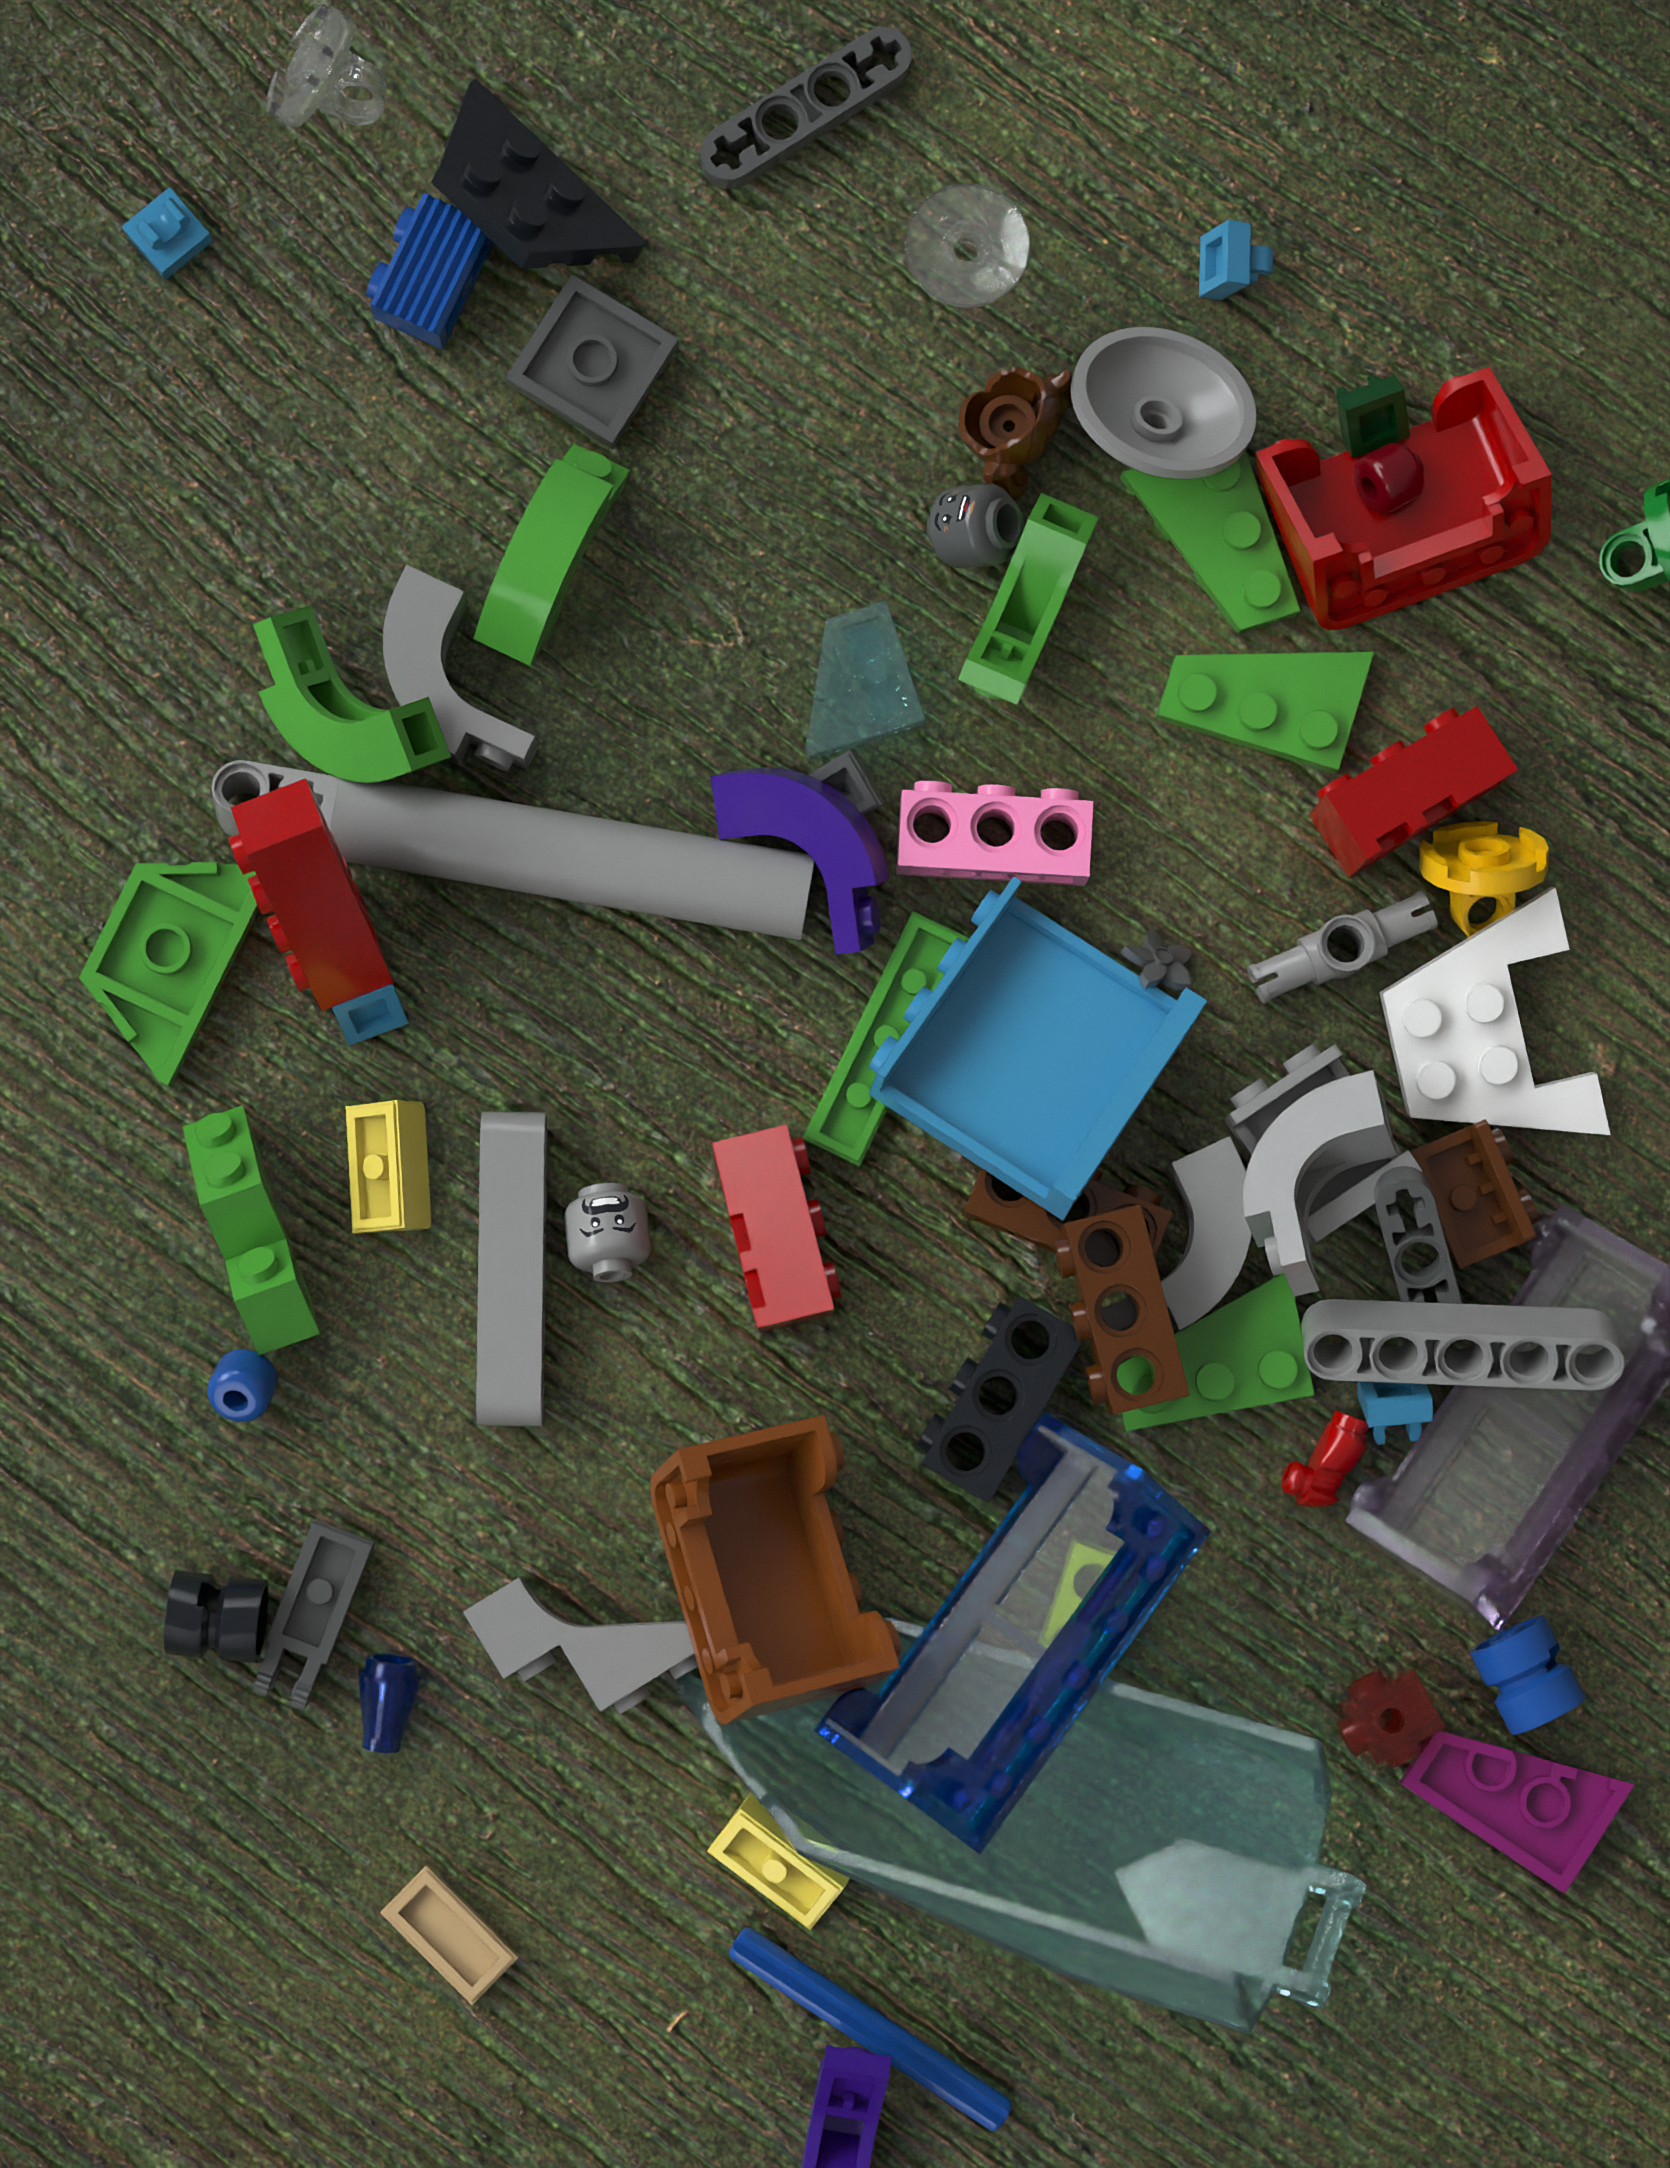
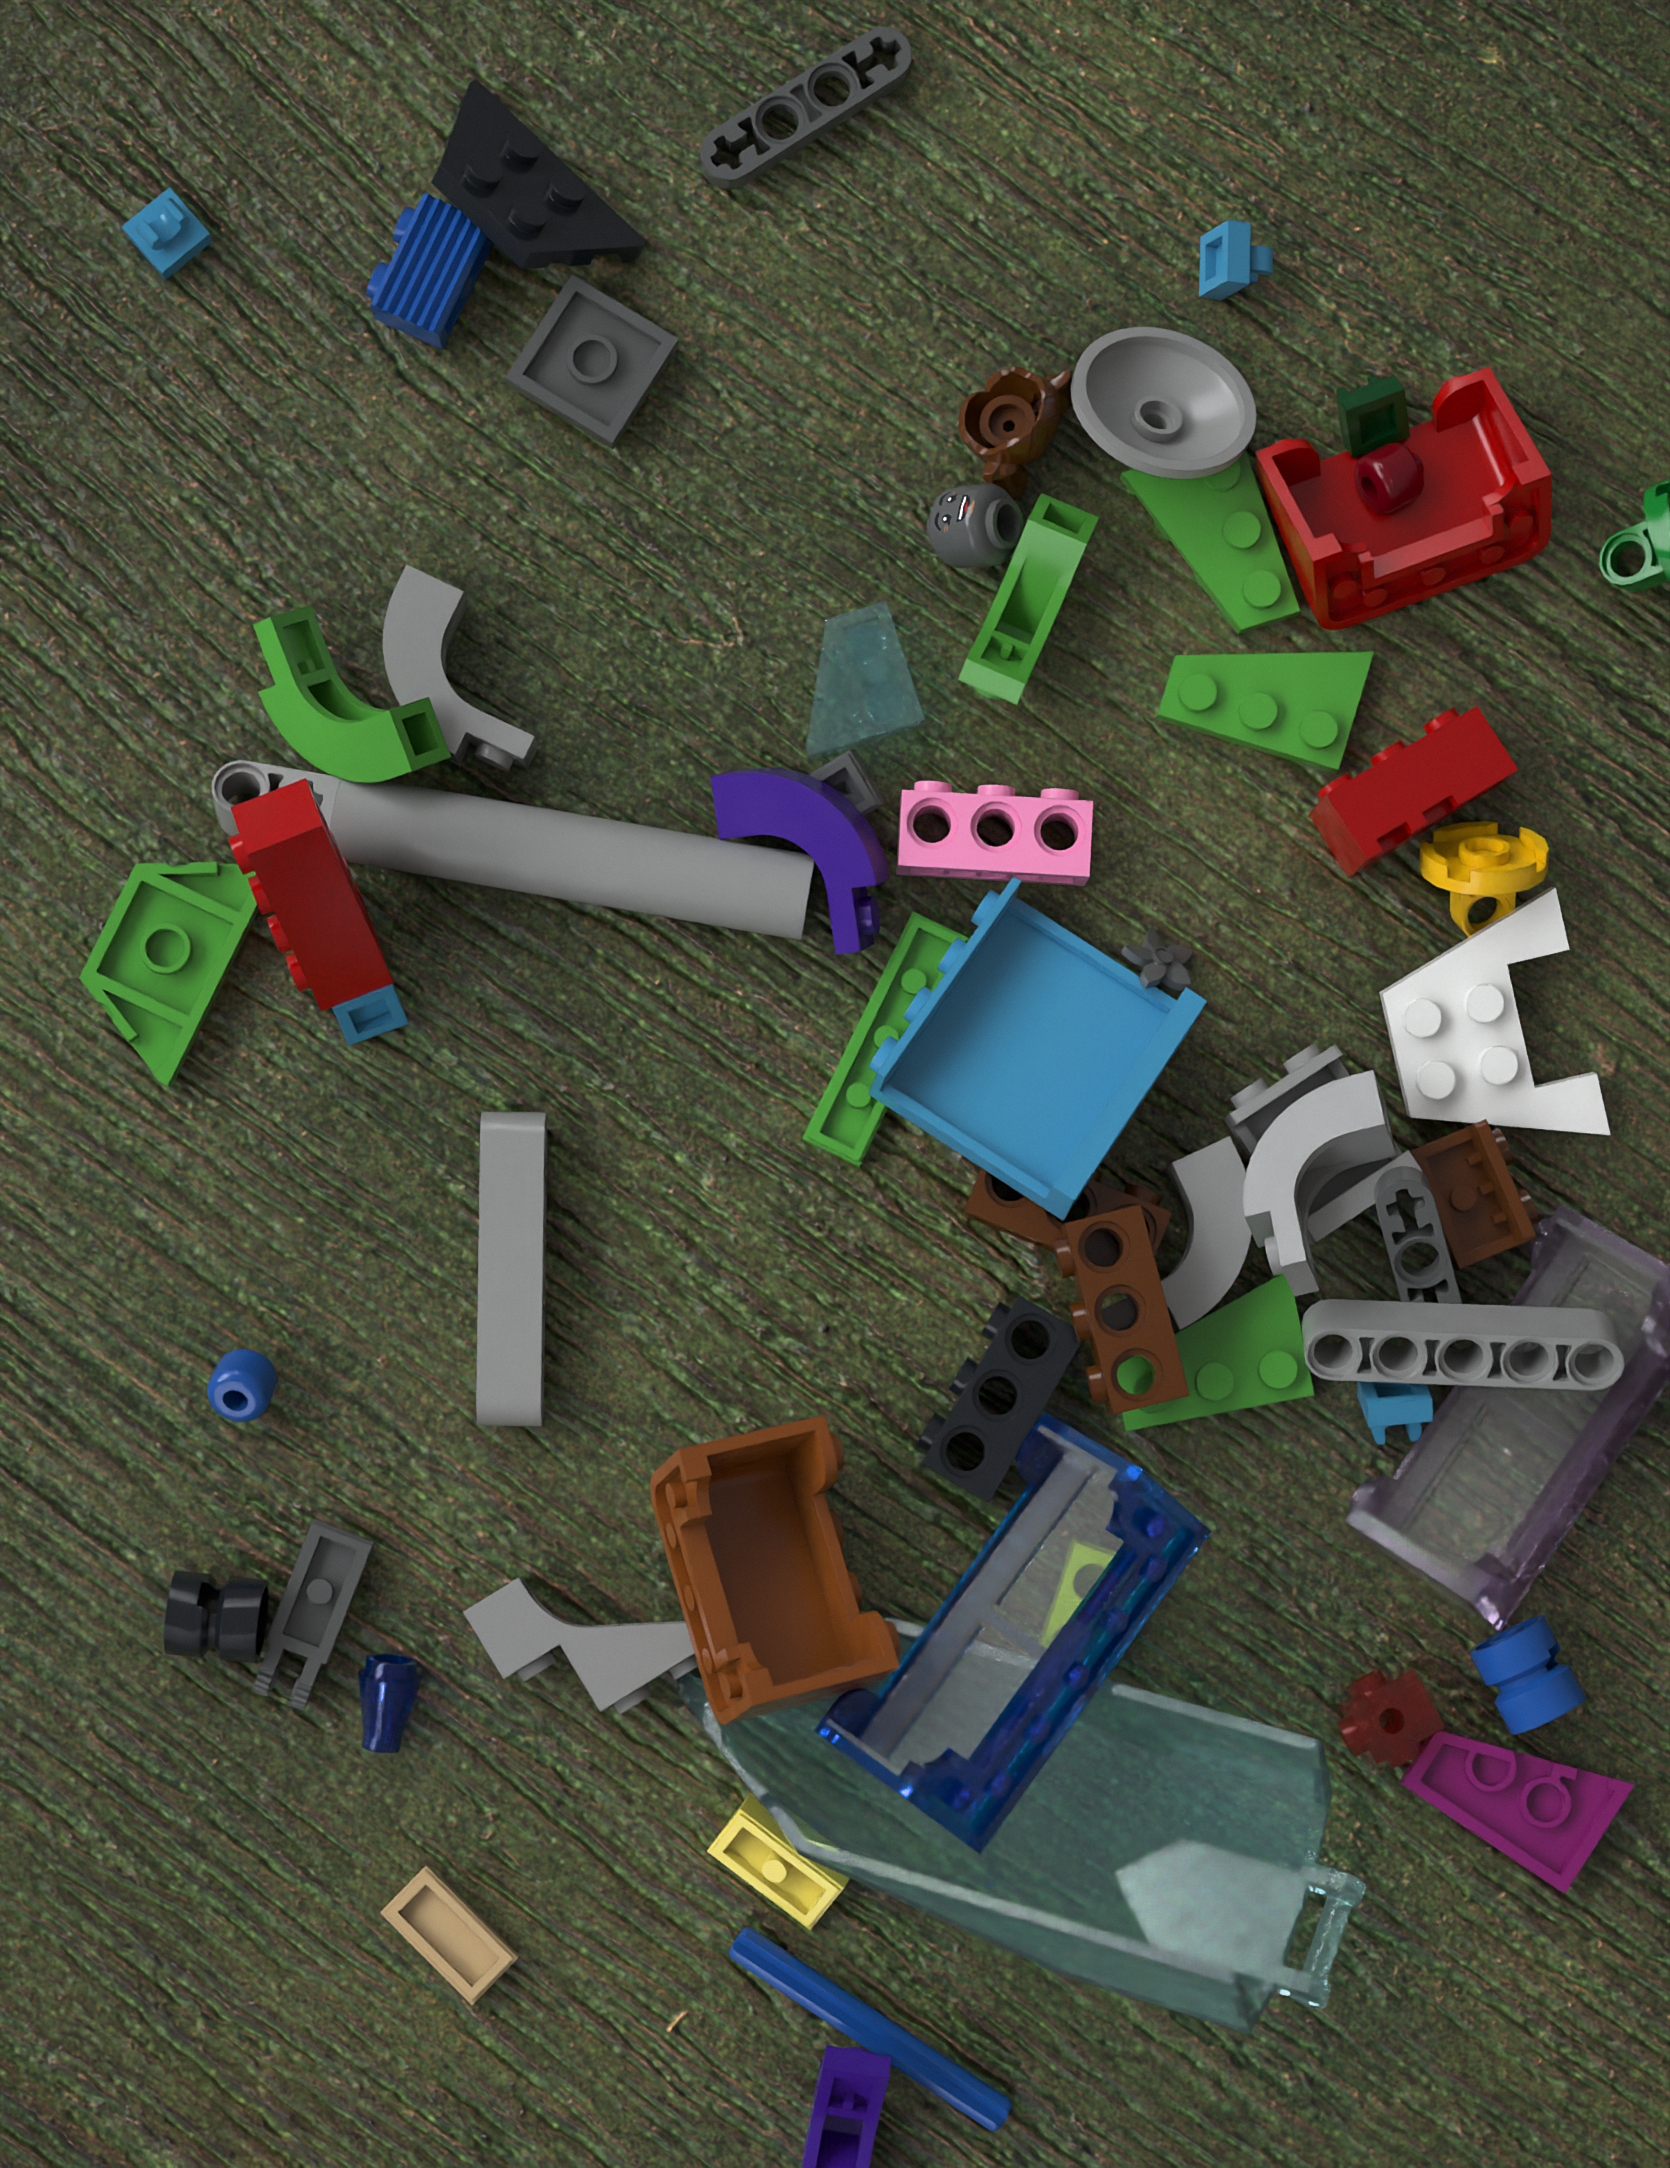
(249, 1231): bright green arch -> none
(322, 70): clear tile -> none
(388, 1167): light yellow slope -> none
(547, 551): bright green arch -> none
(607, 1231): light grey head -> none
(776, 1228): wedge -> none
(973, 217): clear dish -> none
(1333, 1458): red arm -> none
(1369, 930): light grey pin -> none

